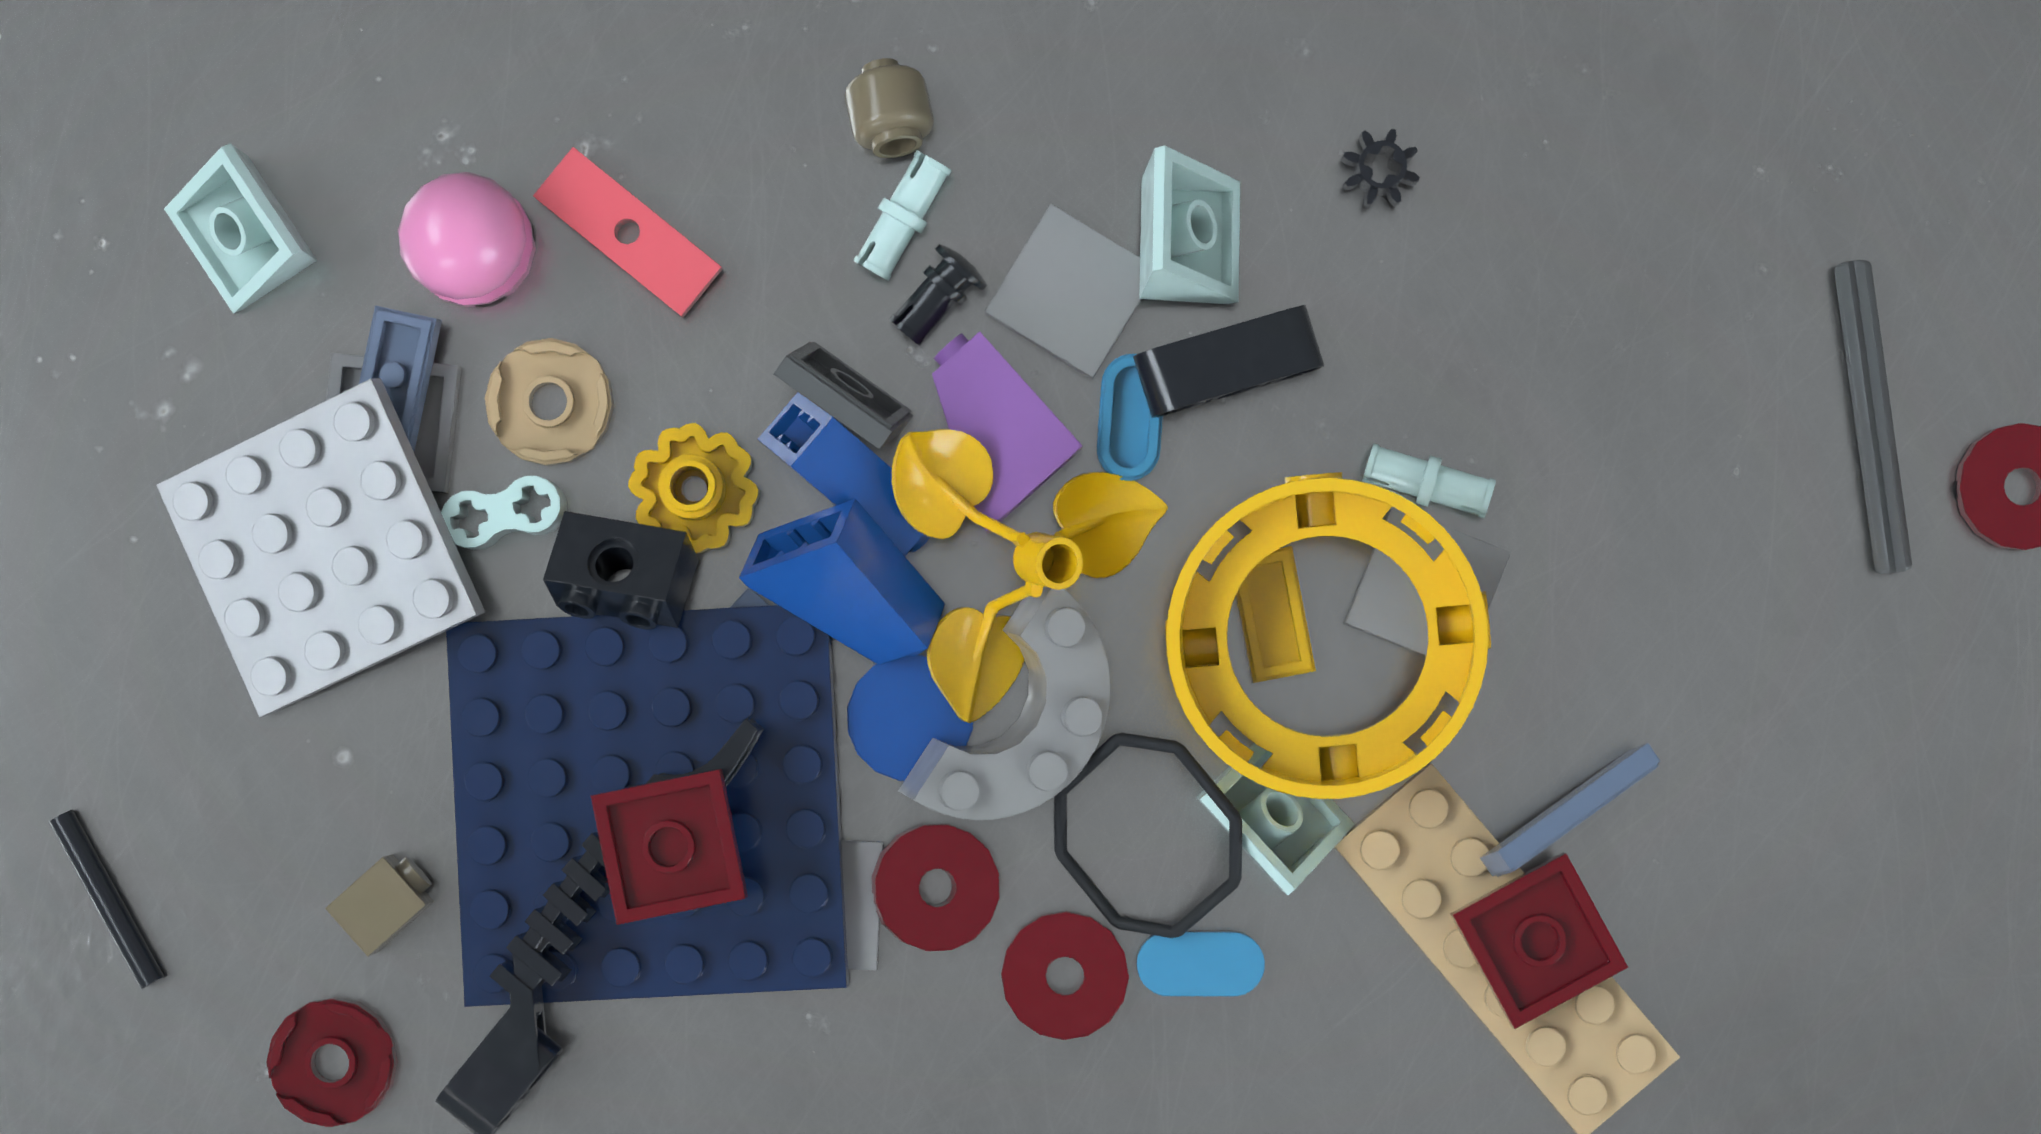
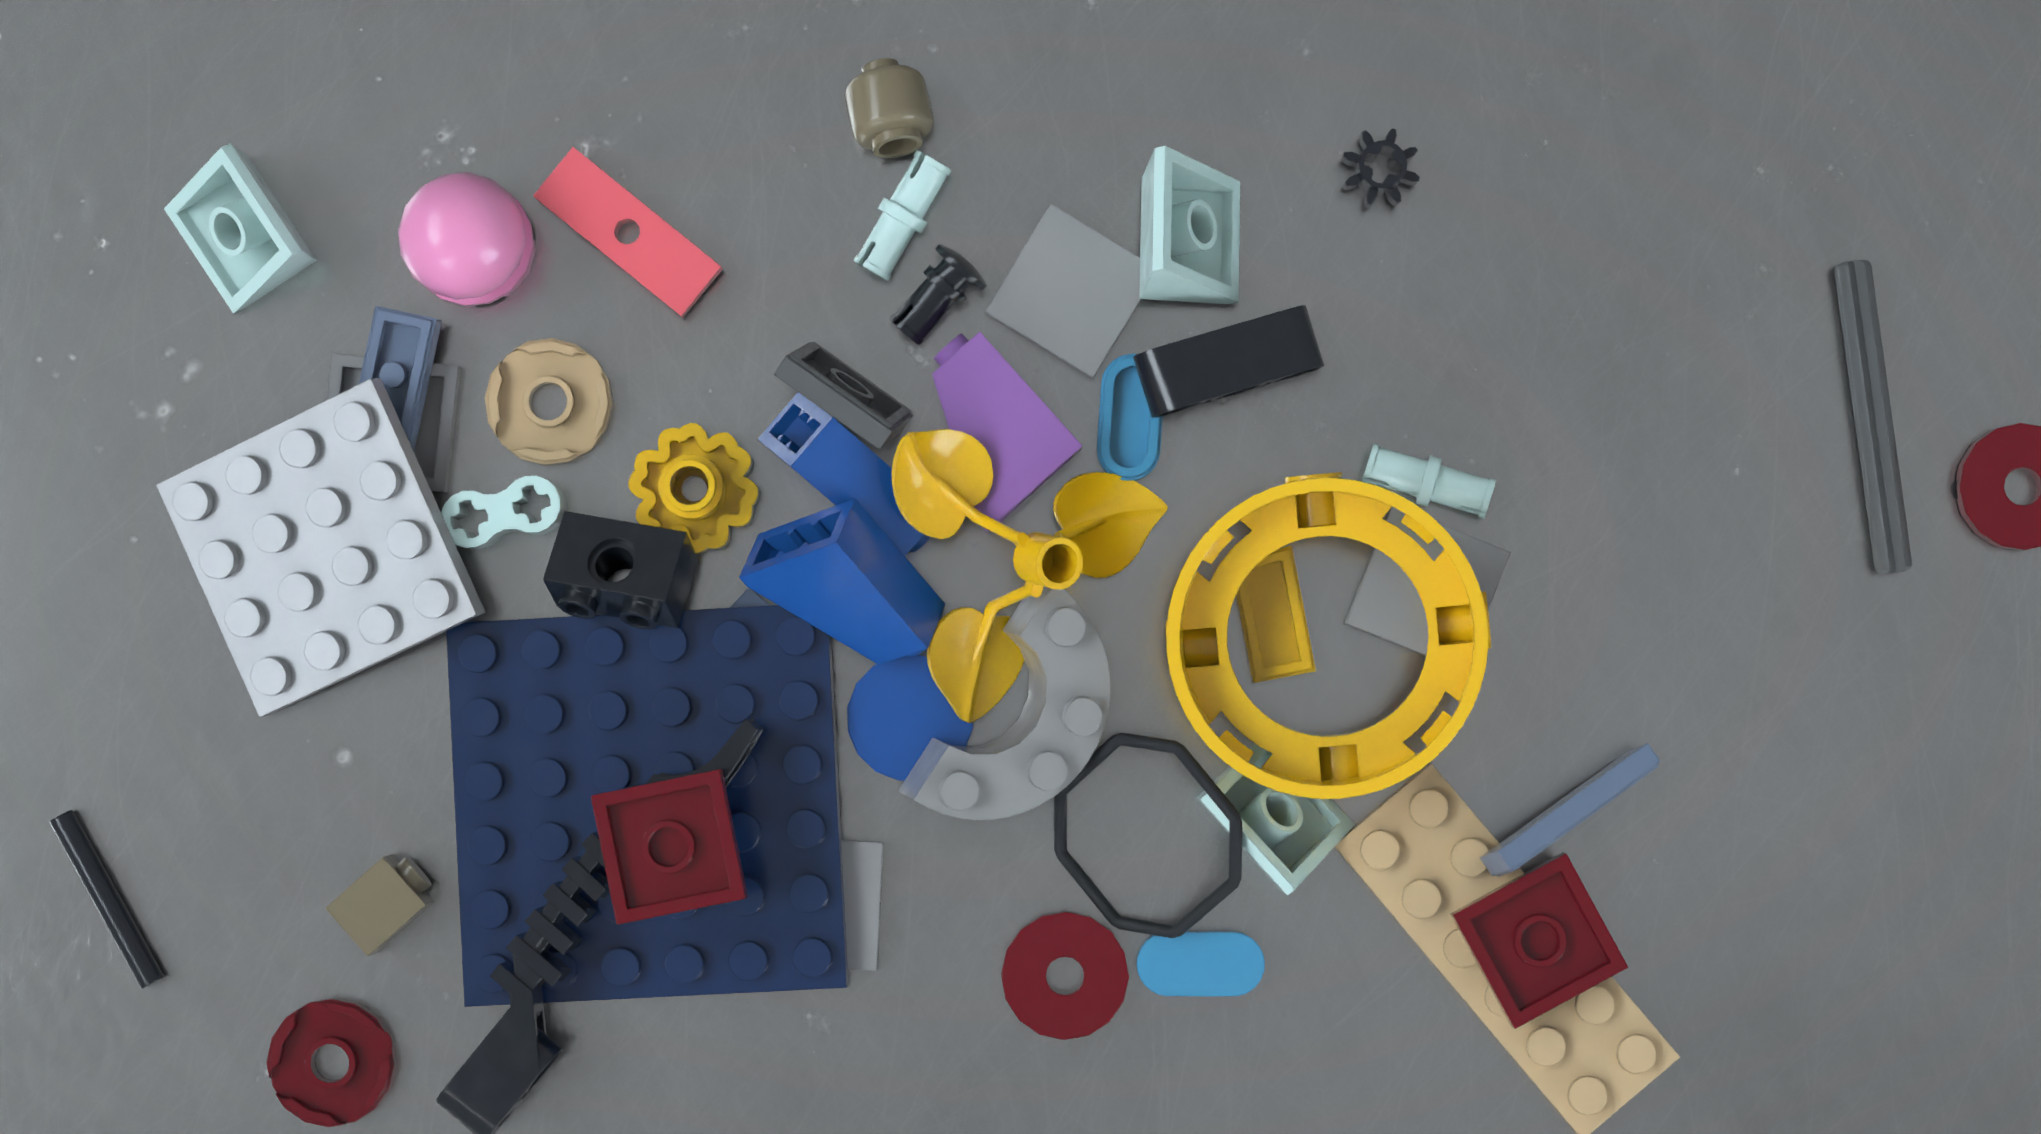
(972, 892): dark red tile -> none

